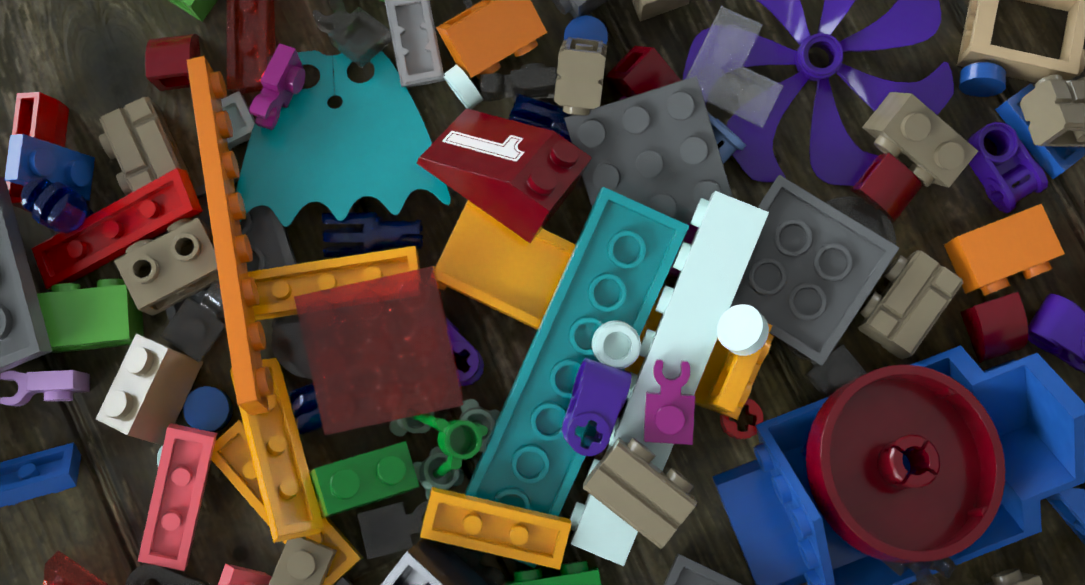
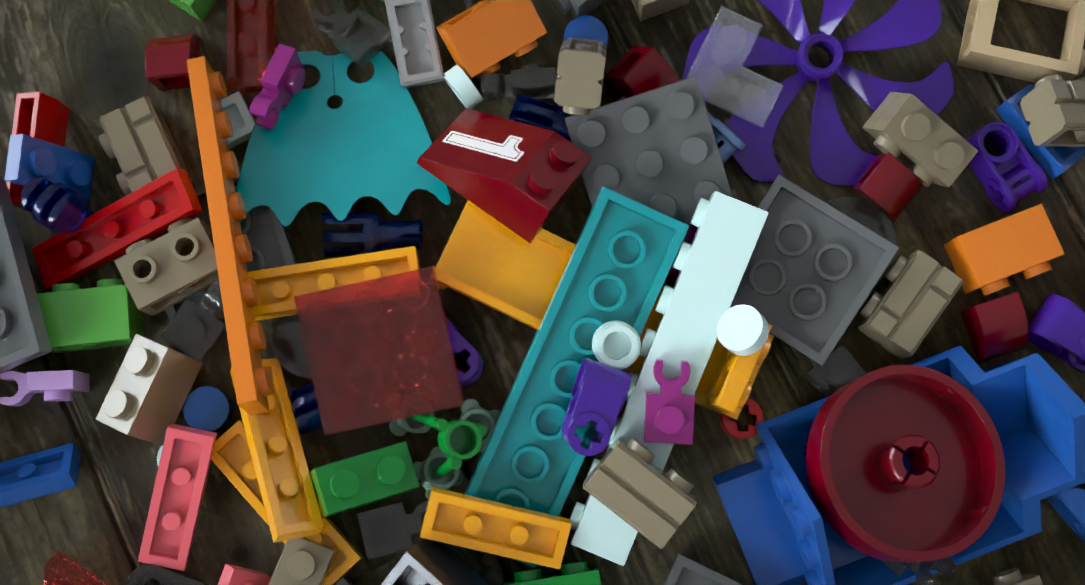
(982, 79): blue tile -> none

